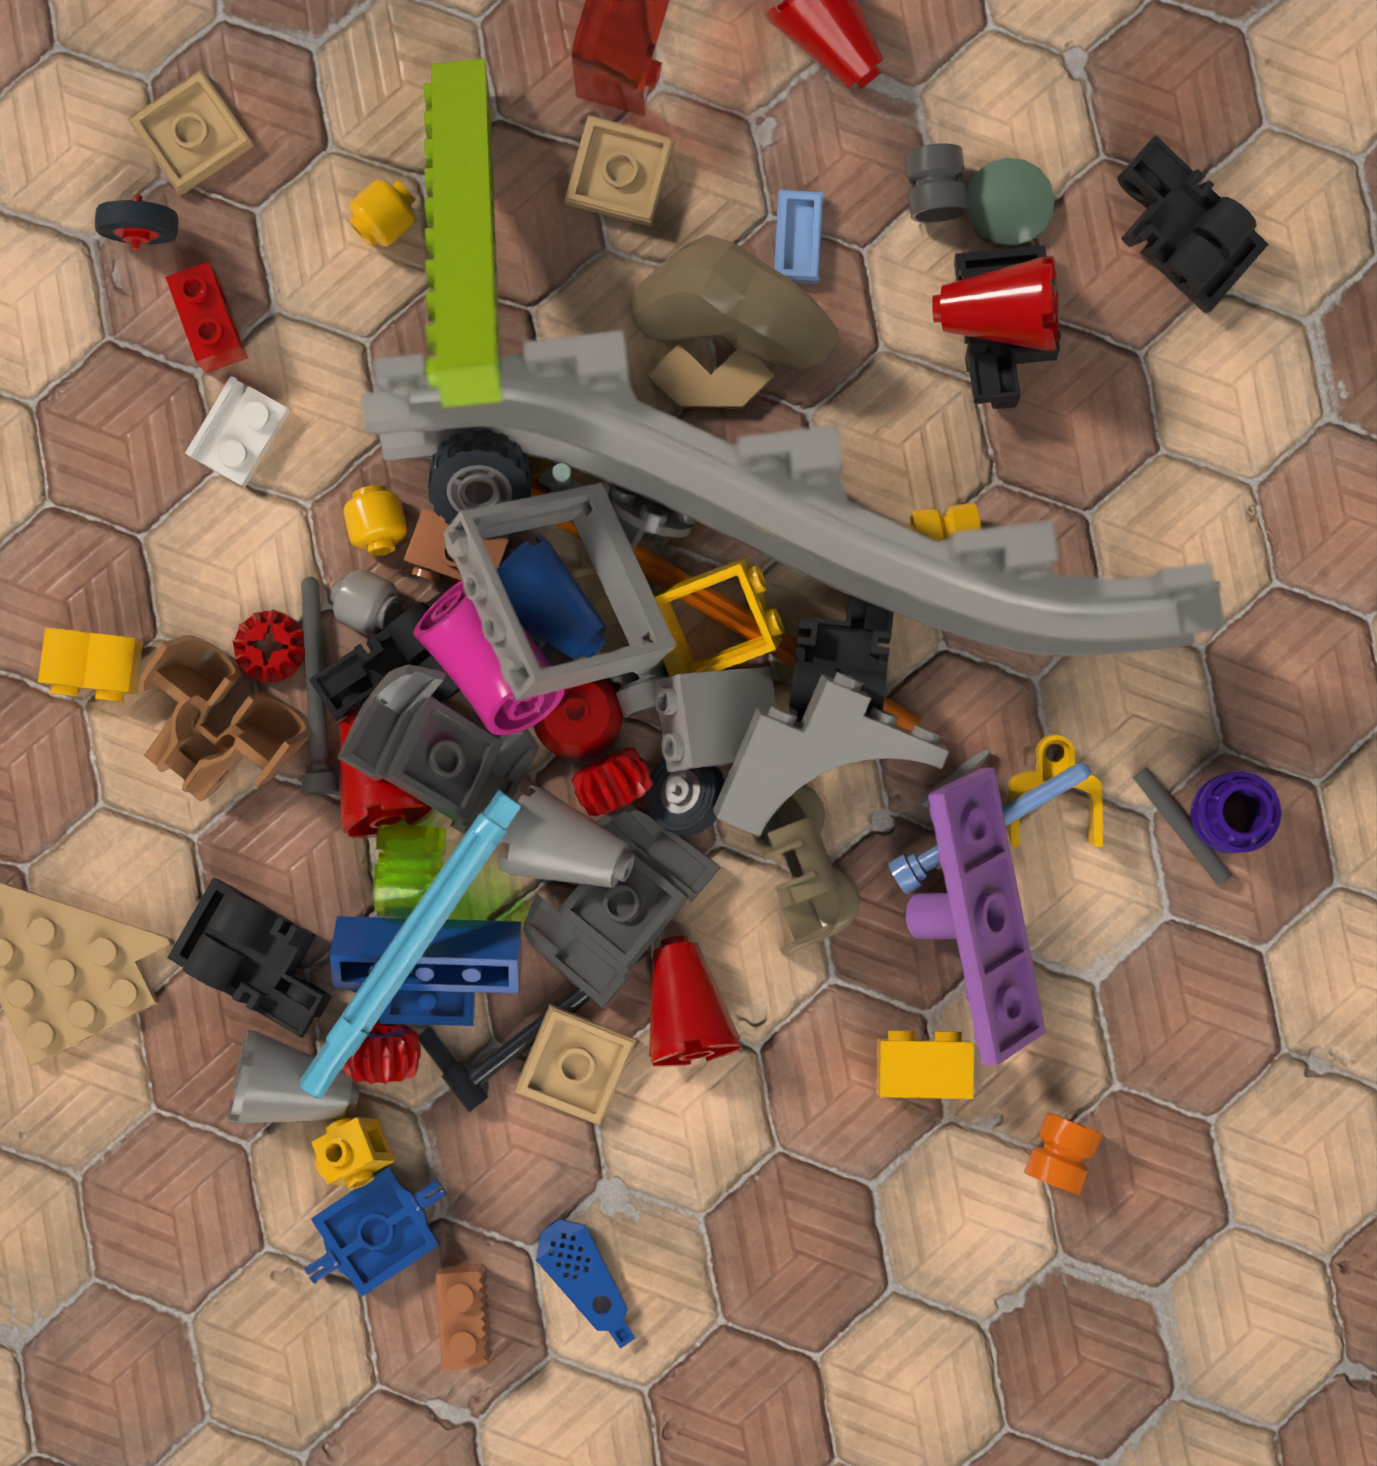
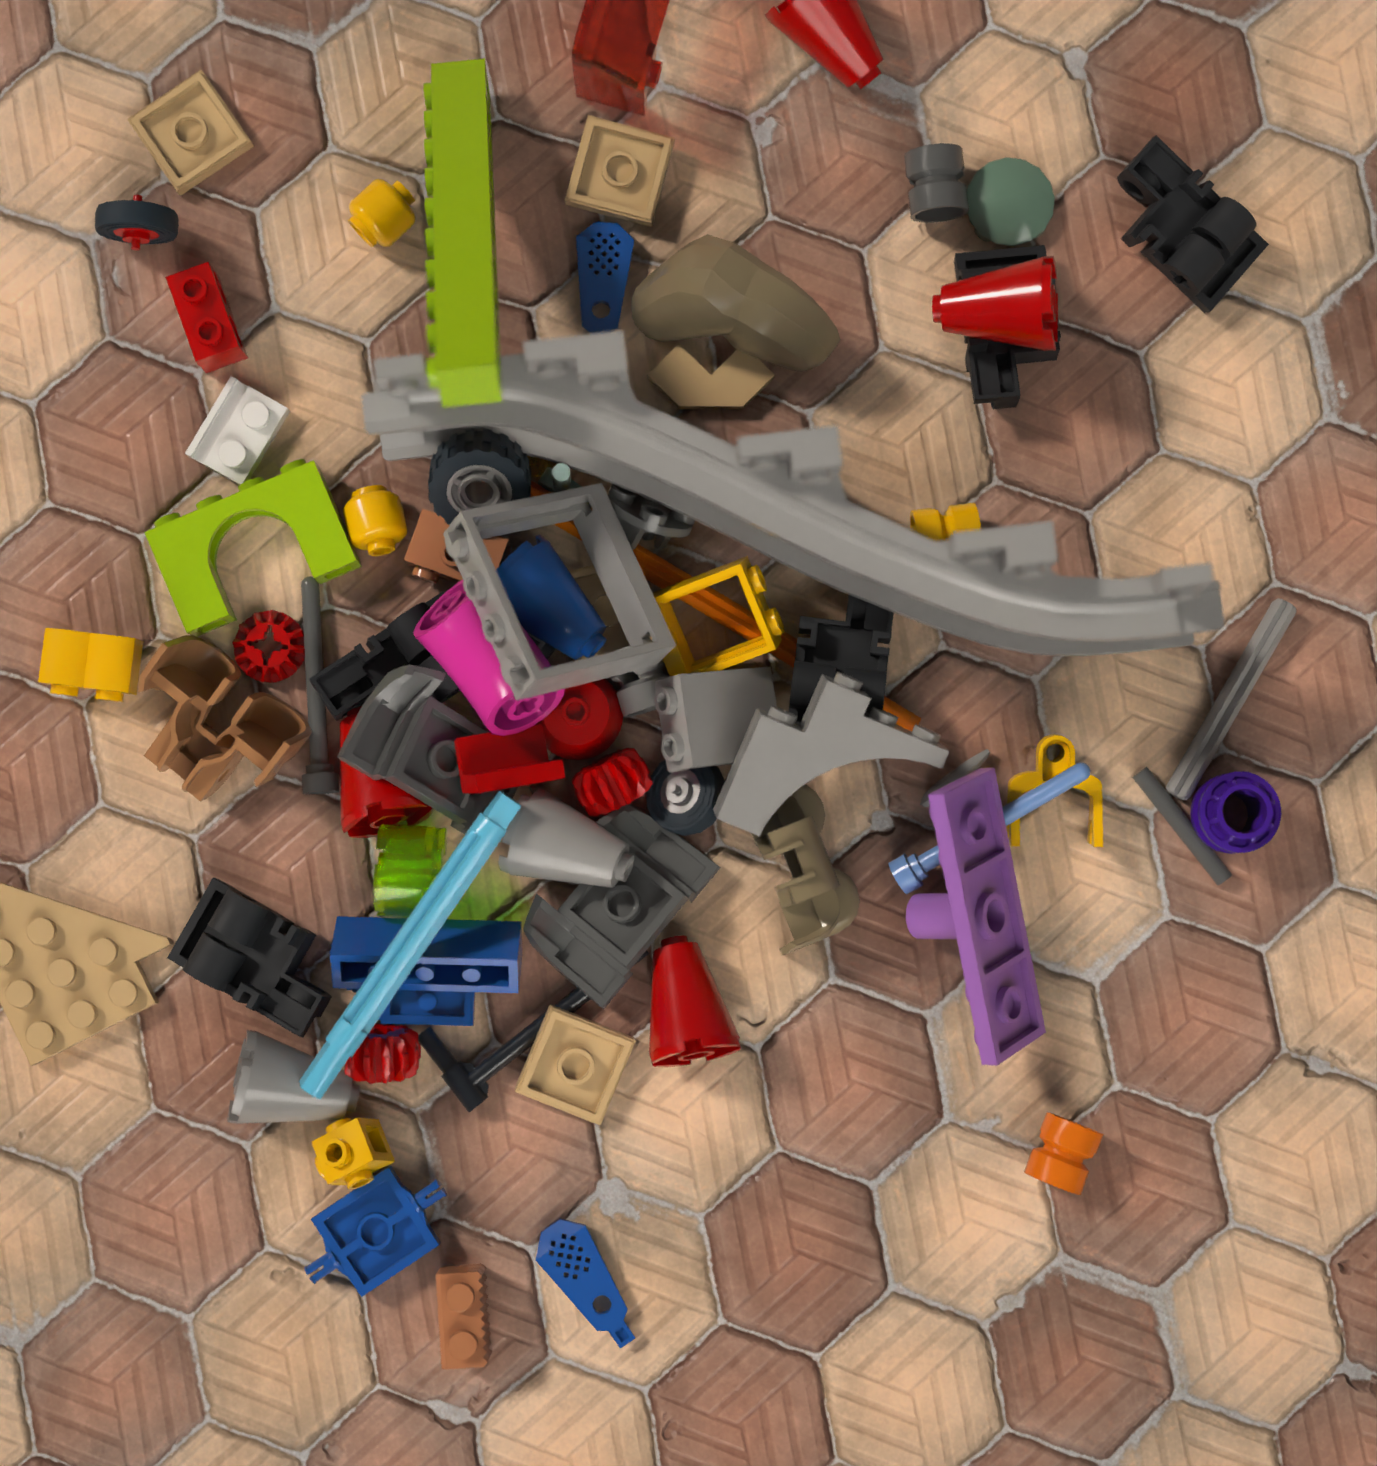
(189, 543): none -> lime arch
(365, 602): light grey head -> none
(504, 762): none -> red panel
(602, 287): none -> blue piece
(799, 235): light blue tile -> none
(925, 1066): yellow brick -> none
(1231, 699): none -> light grey axle

